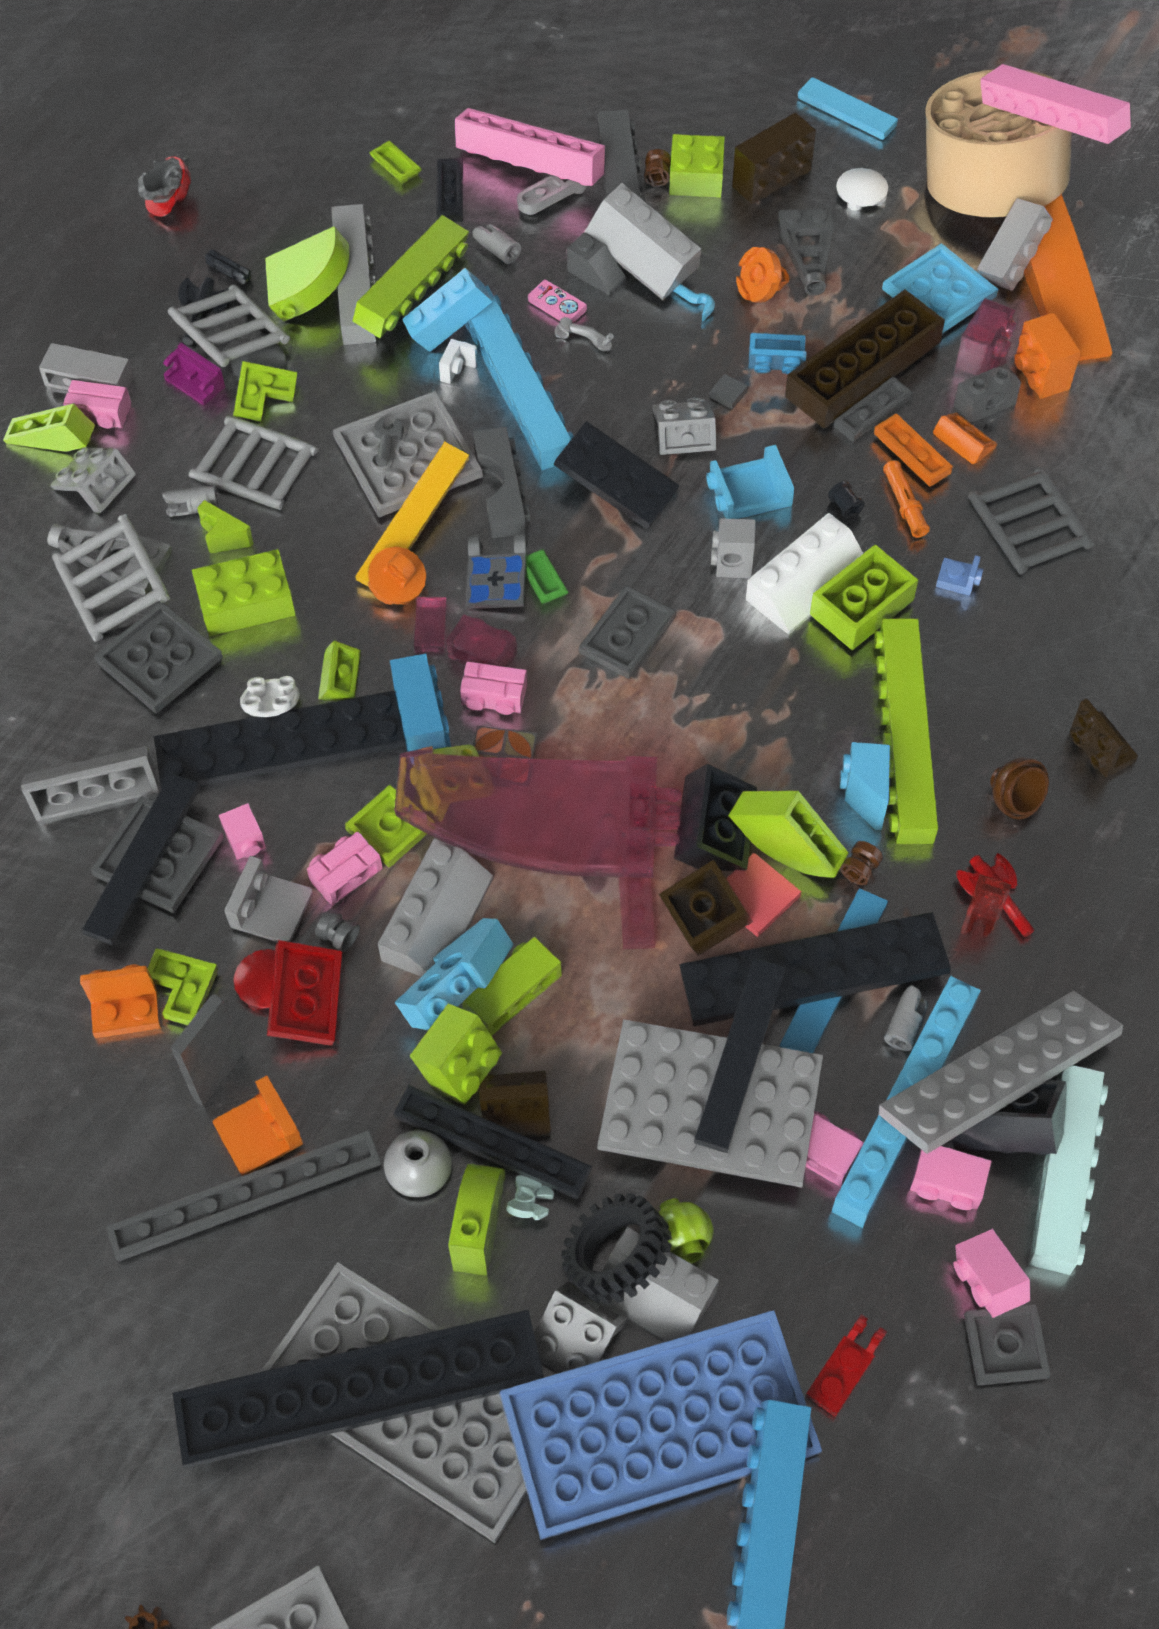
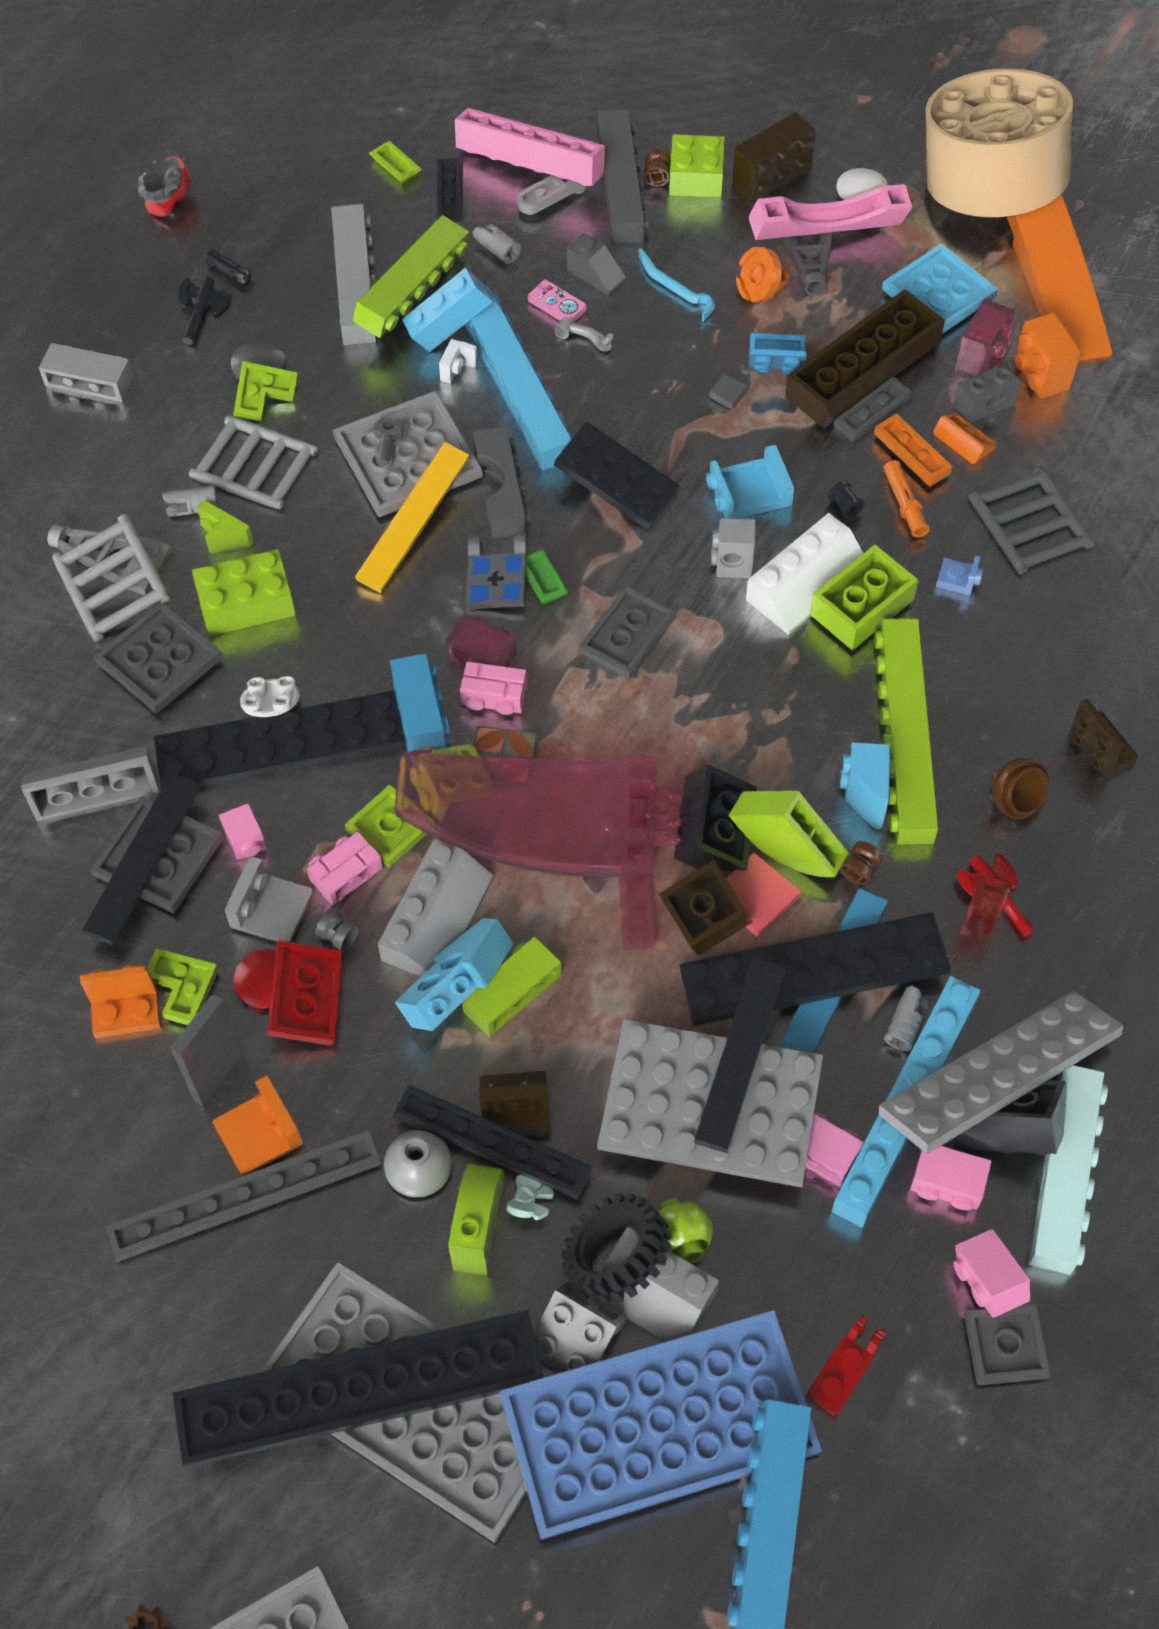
(52, 429): lime slope -> none
(96, 475): light grey bracket -> none
(100, 402): bright pink brick -> none
(193, 374): magenta hinge -> none
(209, 343): light grey bar -> none
(306, 273): lime brick -> none
(339, 672): lime slope -> none
(396, 576): orange tile -> none
(430, 624): clear pink tile -> none
(456, 1054): lime brick -> none
(644, 241): slope -> none
(685, 426): light grey bracket -> none
(786, 218): none -> bright pink arch
(847, 108): medium azure tile -> none
(1015, 244): light grey brick -> none
(1056, 103): bright pink brick -> none

